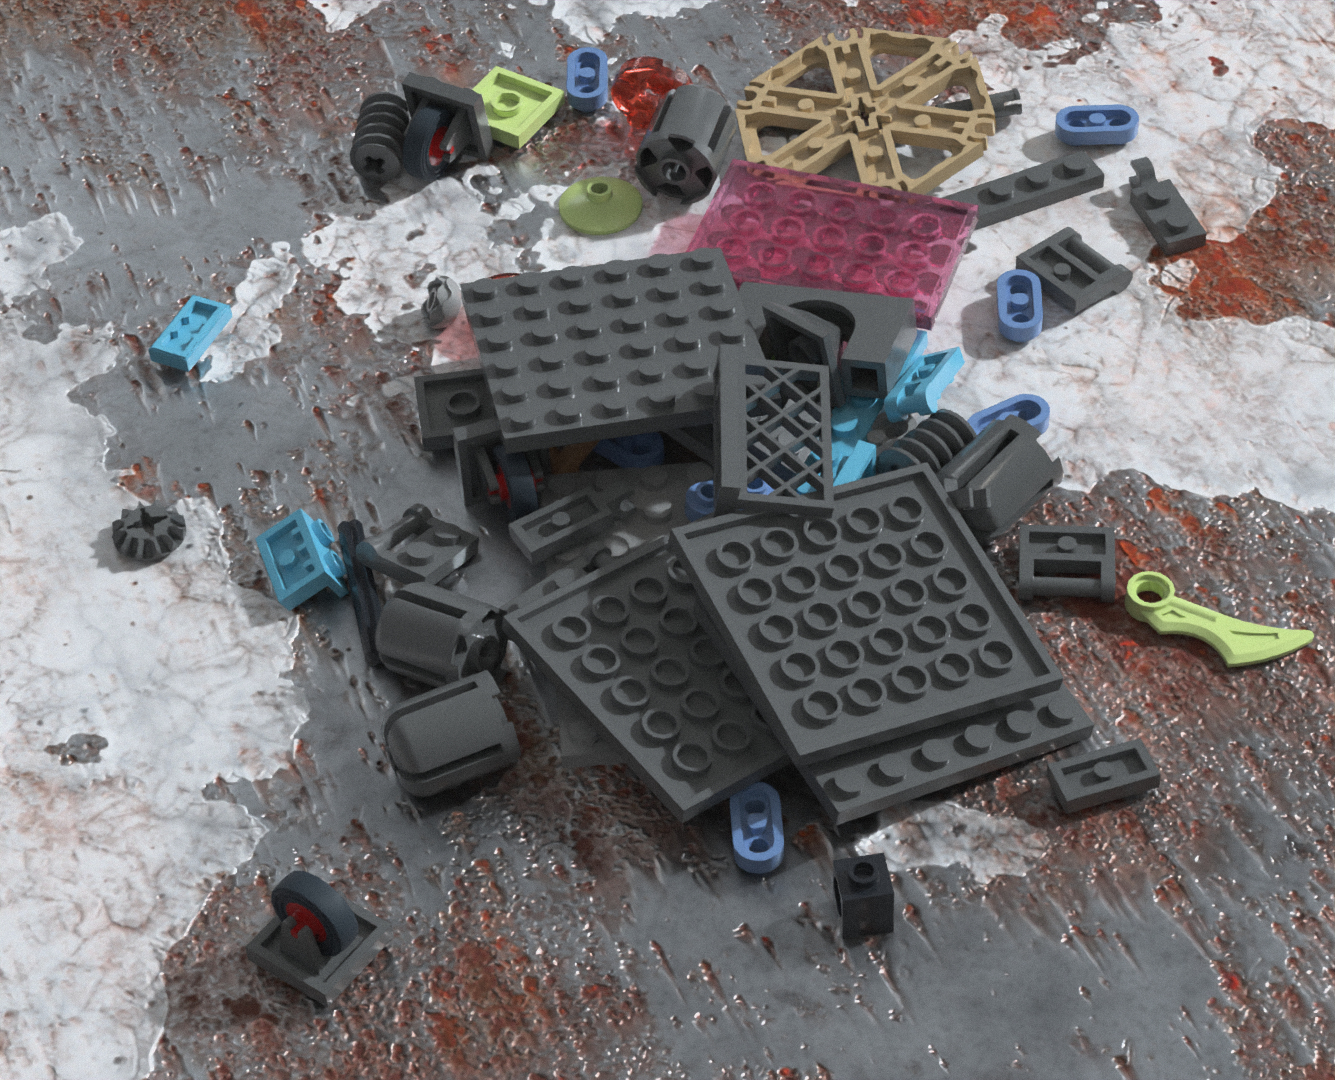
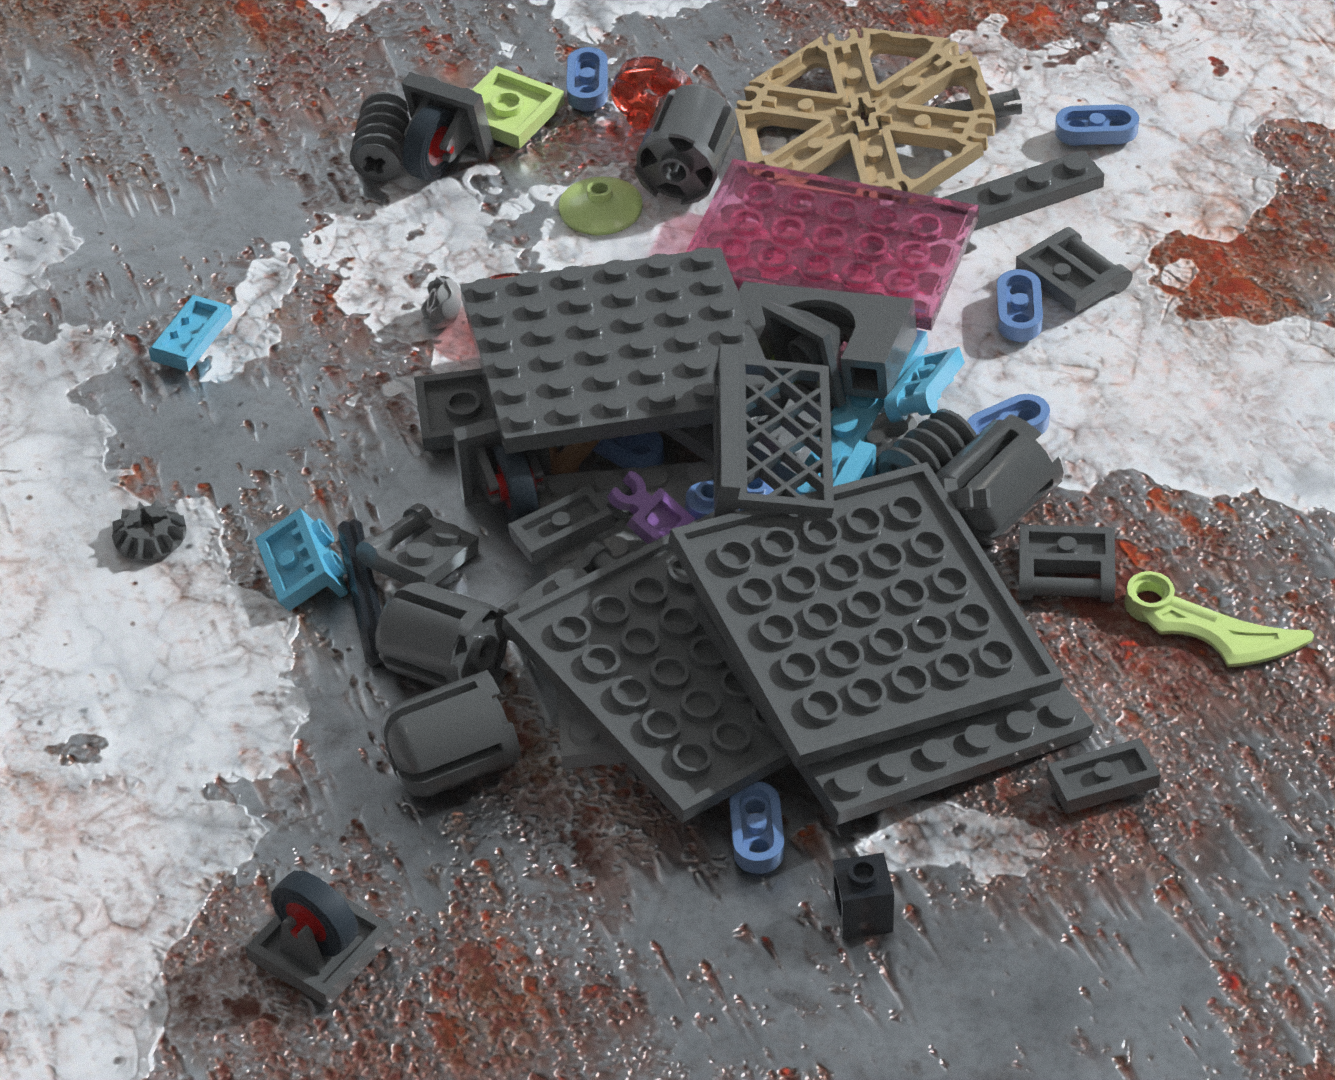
(652, 514): none -> medium lavender plate
(1164, 210): dark grey plate -> none

